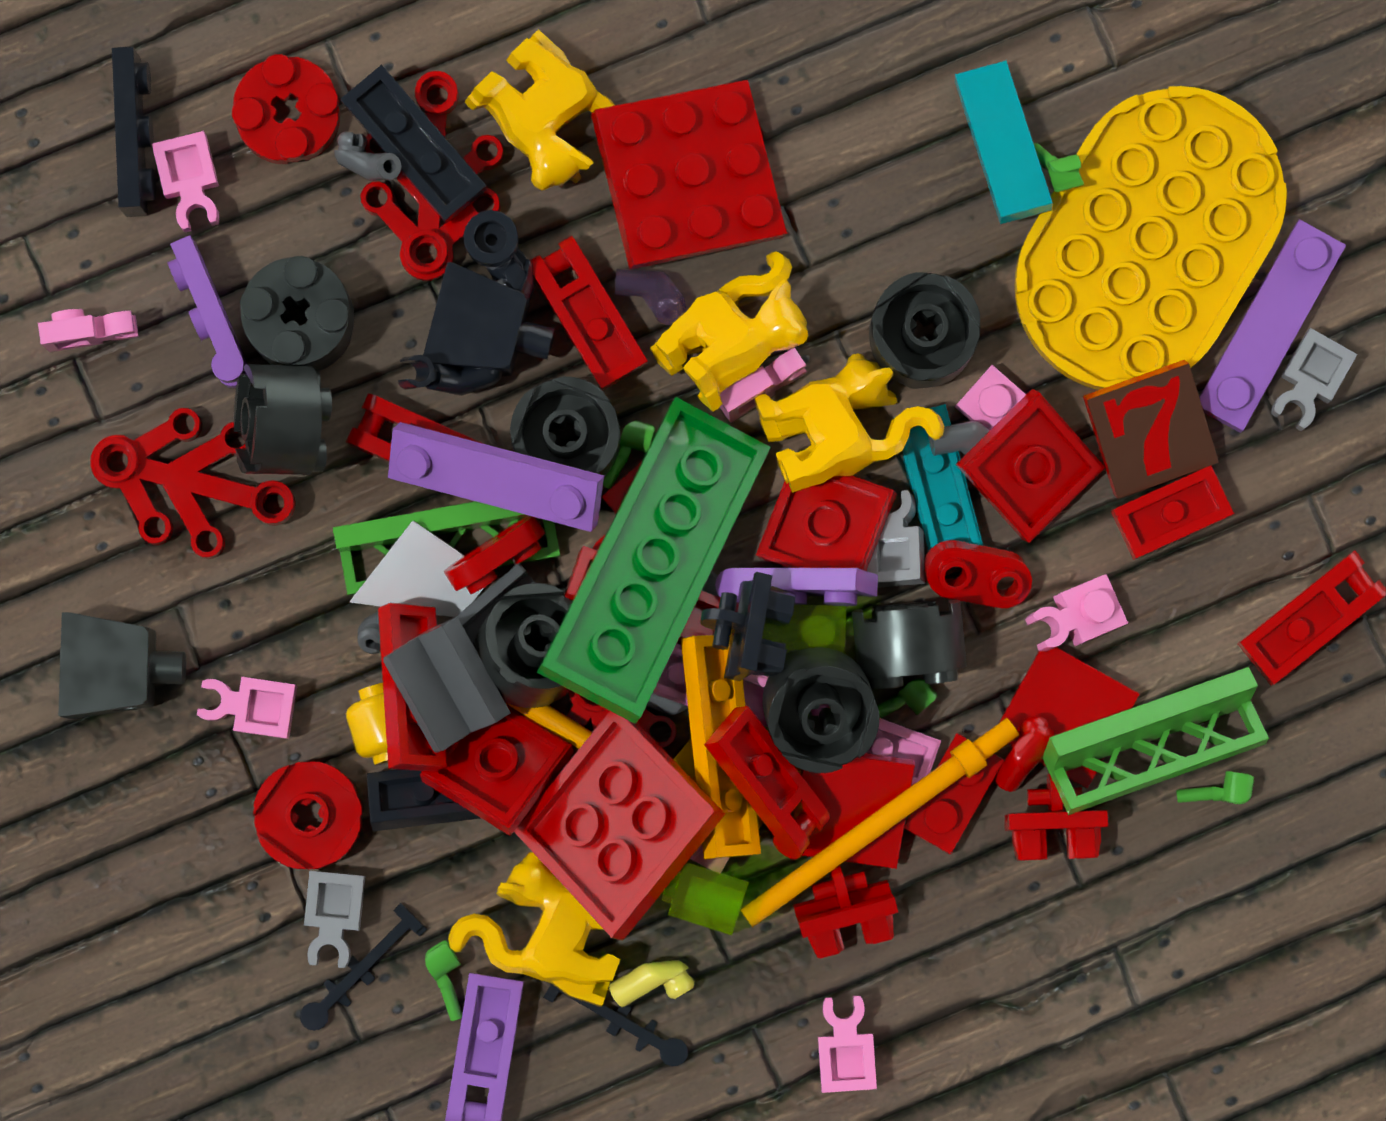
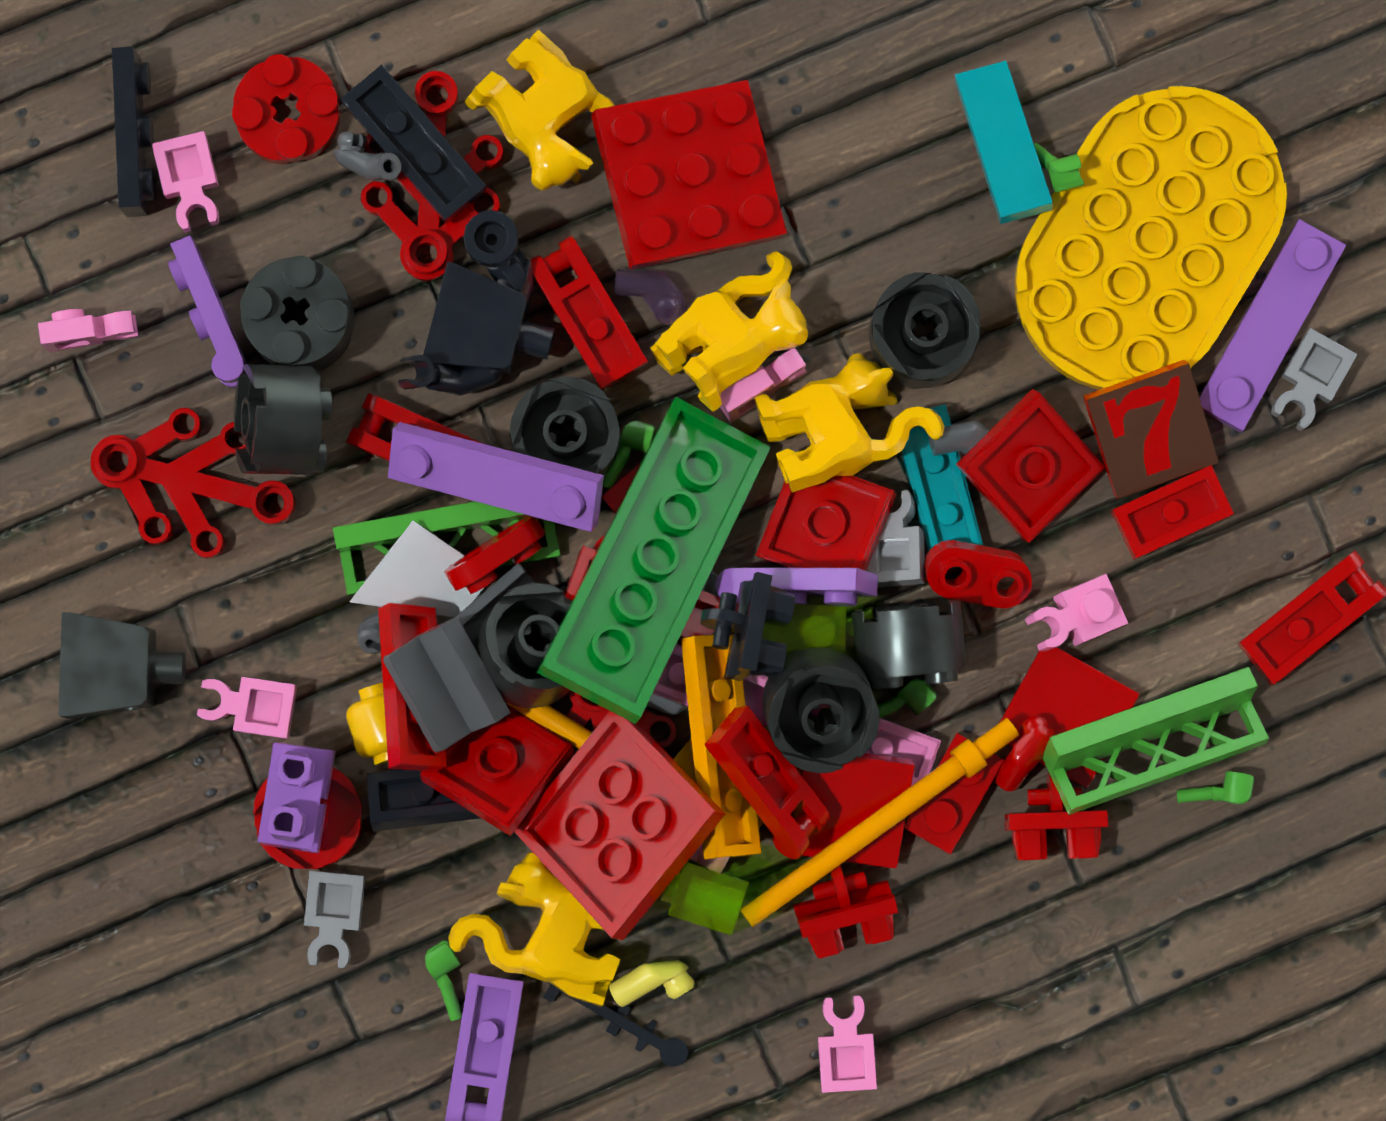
(292, 797): none -> medium lavender hips
(316, 1014): black piece -> none
(990, 398): bright pink plate -> none

